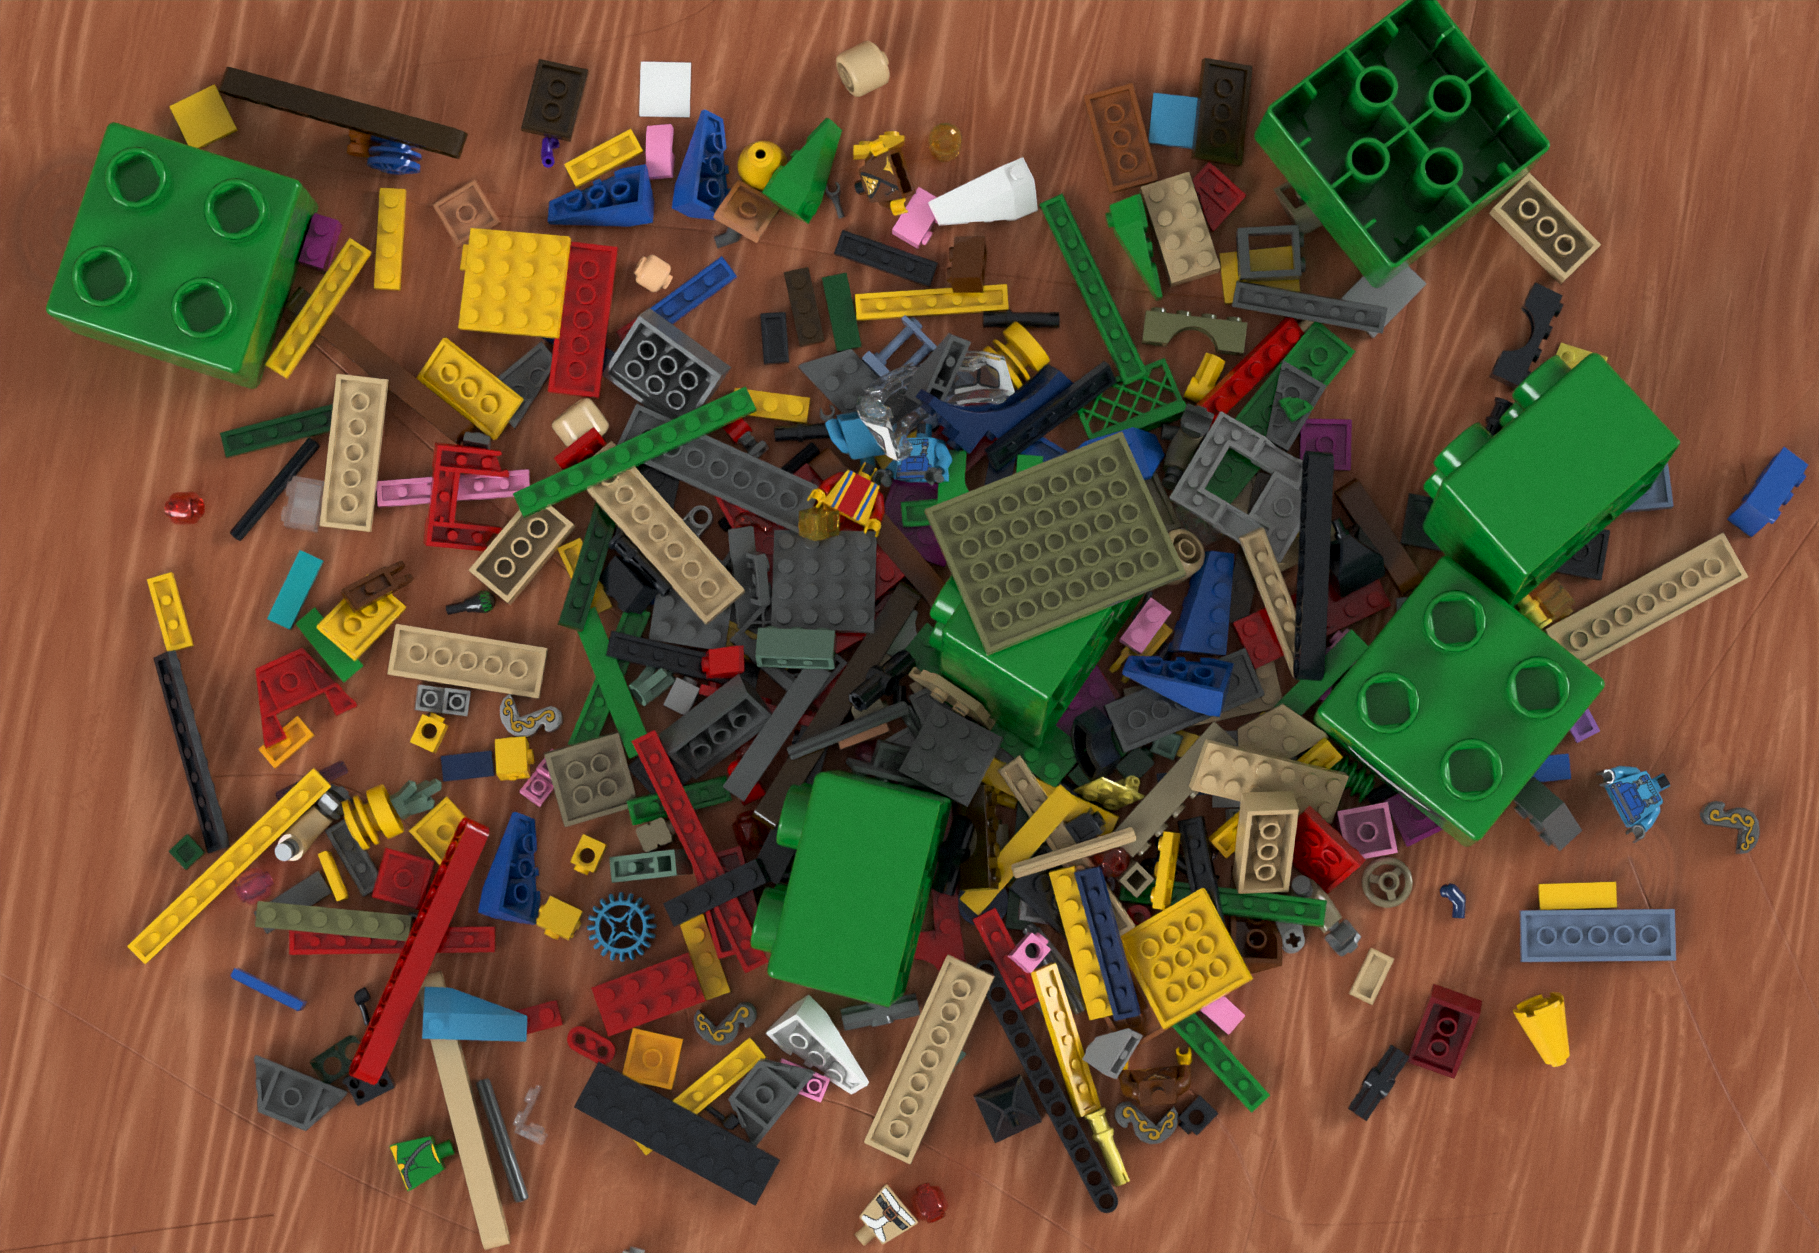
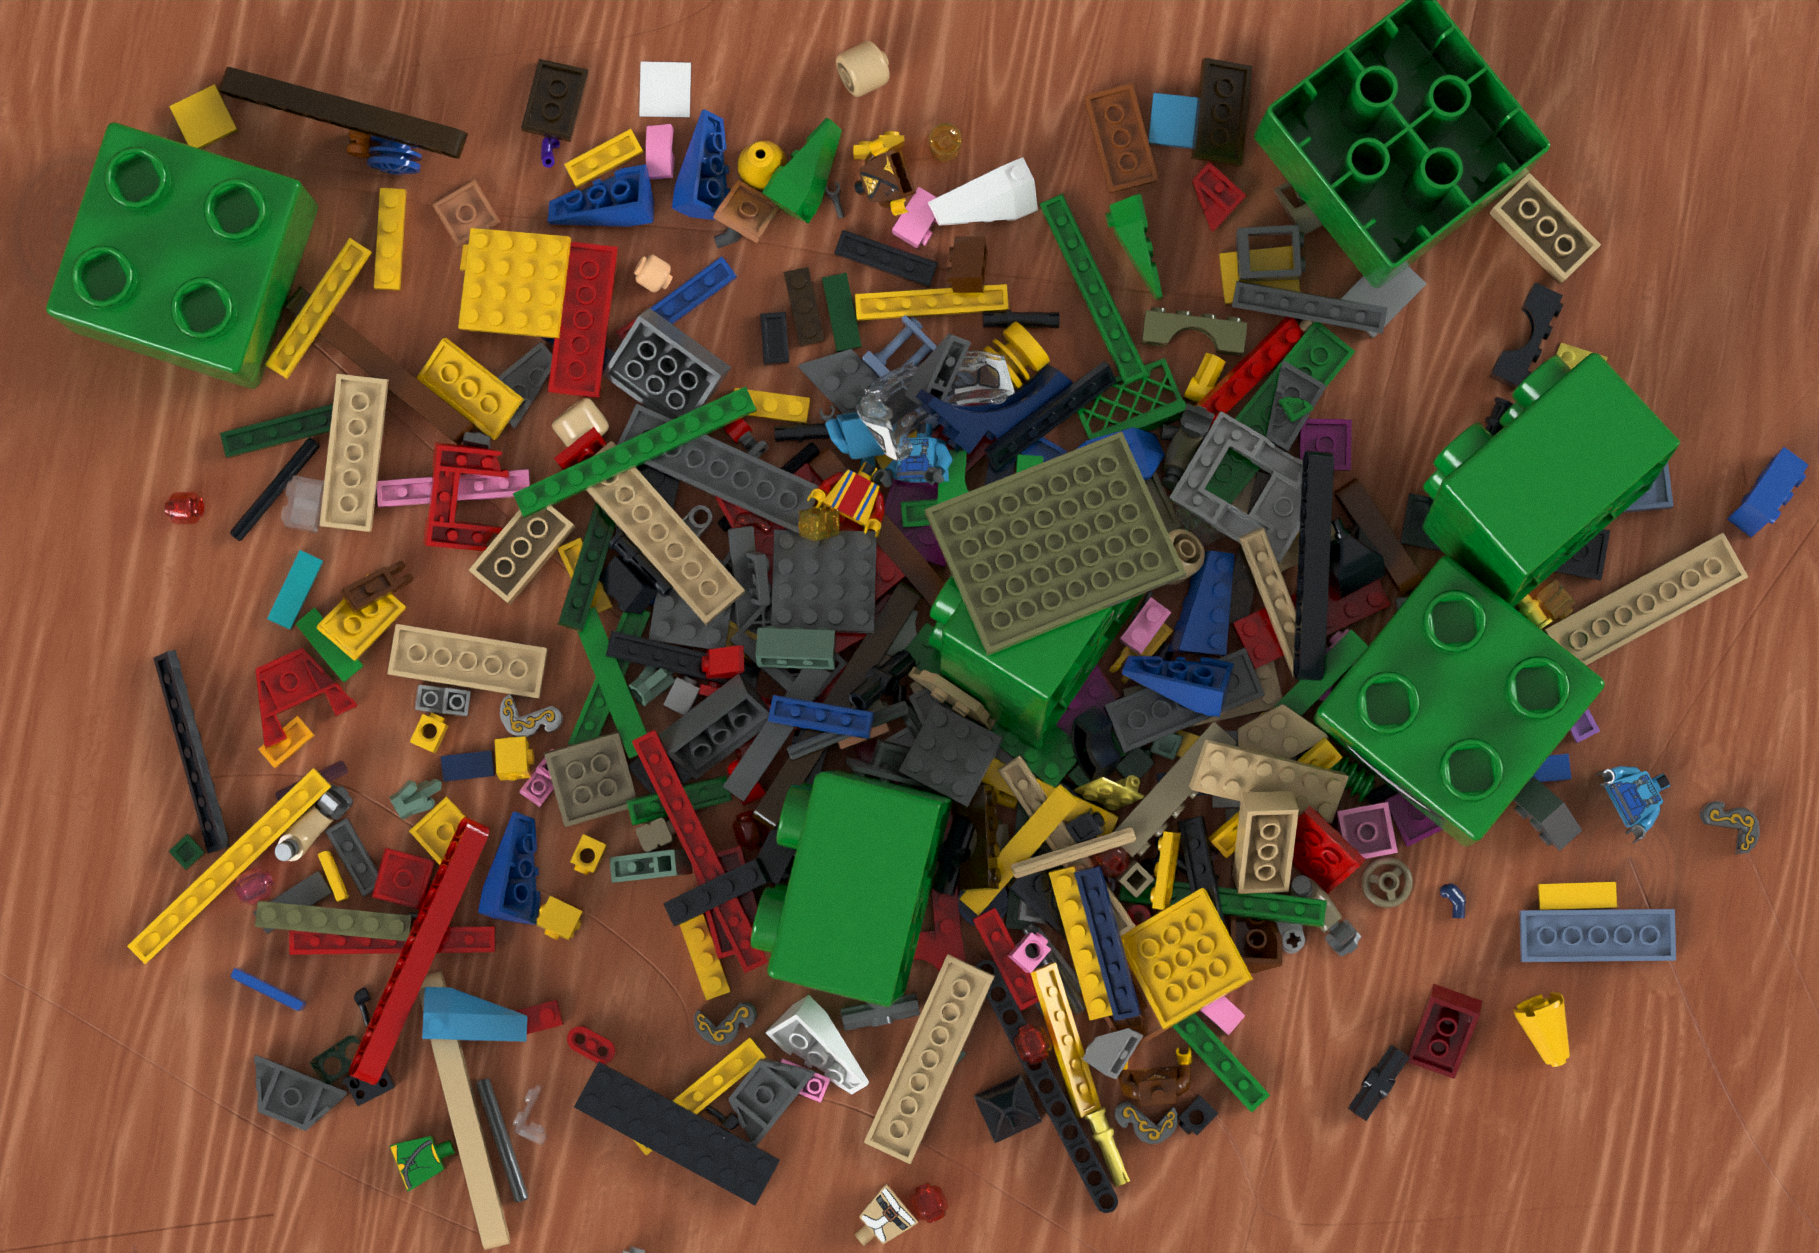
(170, 612): yellow plate -> none
(320, 243): magenta brick -> none
(372, 817): yellow wheel -> none
(480, 602): black piece -> none
(603, 914): dark azure gear -> none
(648, 994): red brick -> none
(652, 1058): light orange plate -> none
(821, 717): none -> blue tile
(1032, 1043): none -> clear red head
(1179, 229): tan brick -> none
(1371, 976): tan tile -> none

